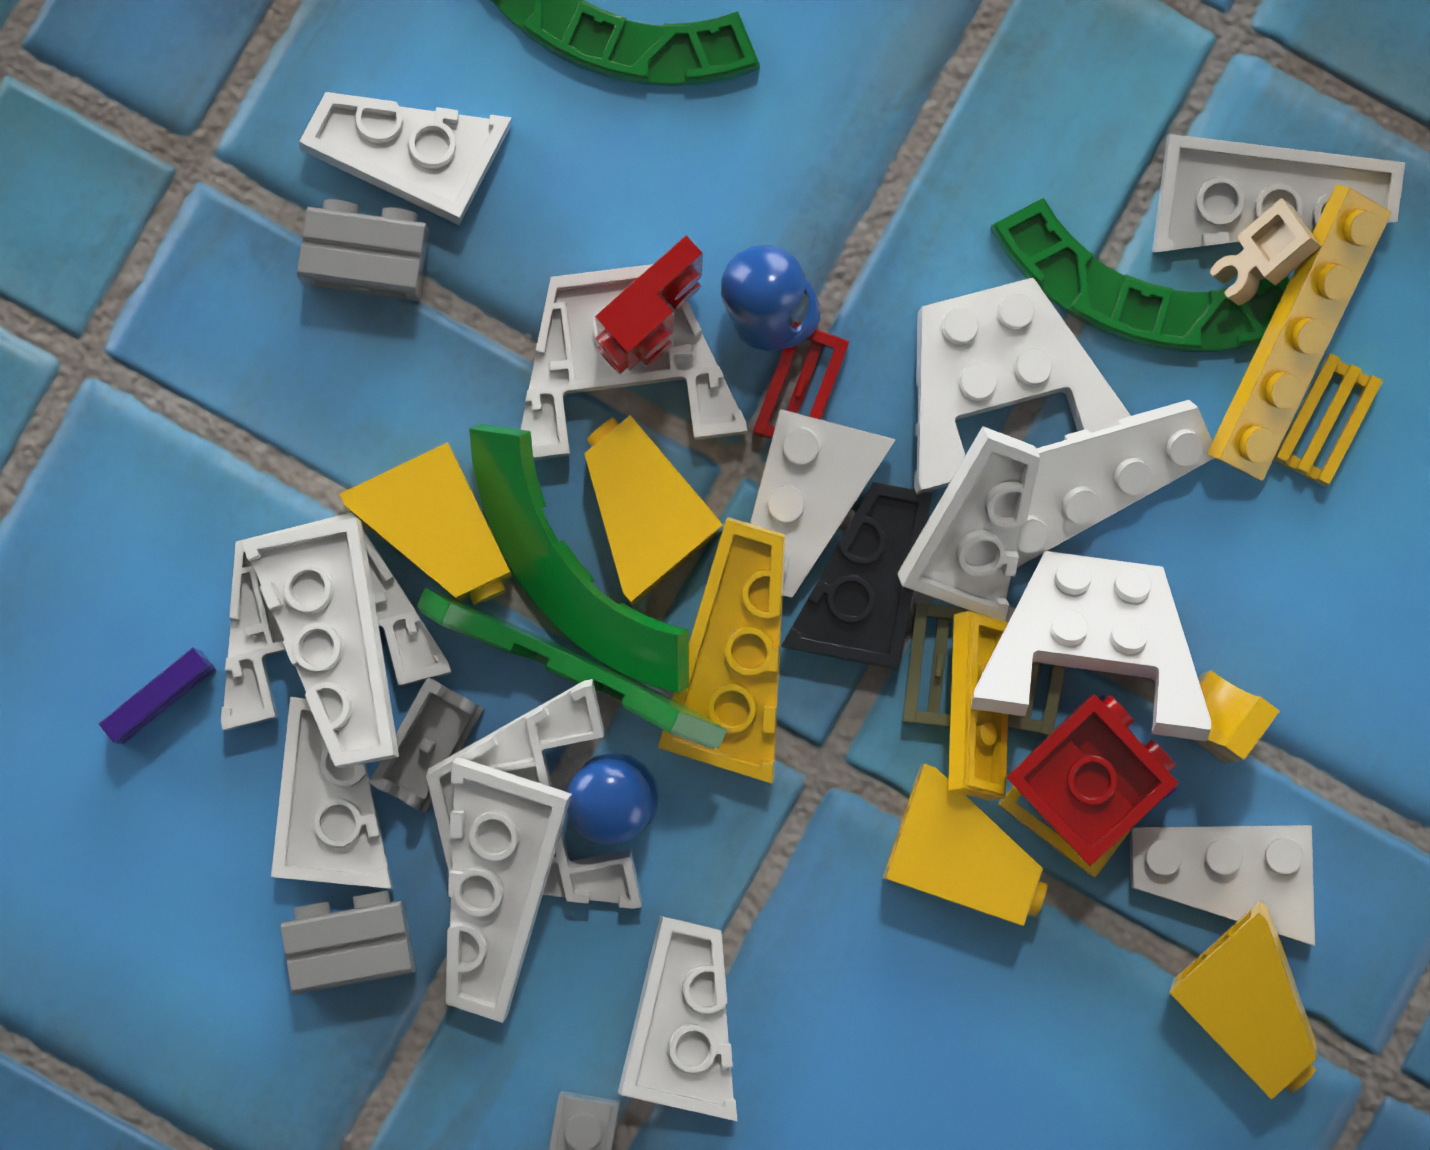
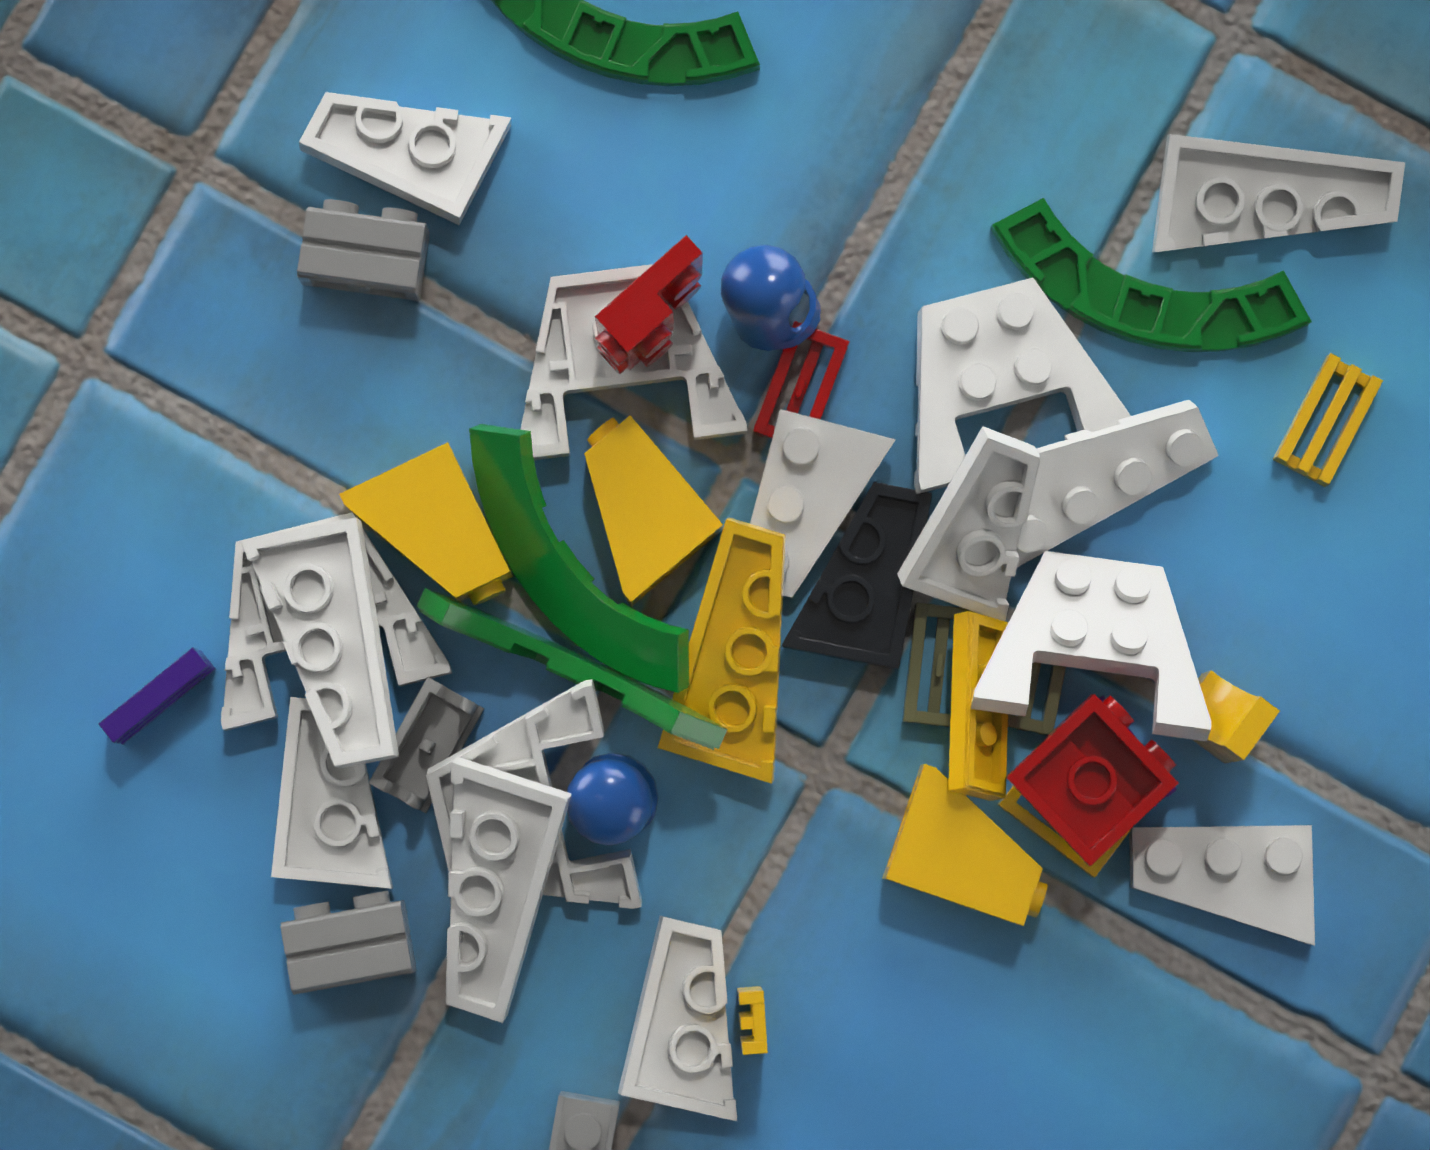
(753, 1020): none -> yellow tile
(1251, 1003): yellow slope -> none
(1271, 250): tan plate -> none
(1299, 333): yellow plate -> none

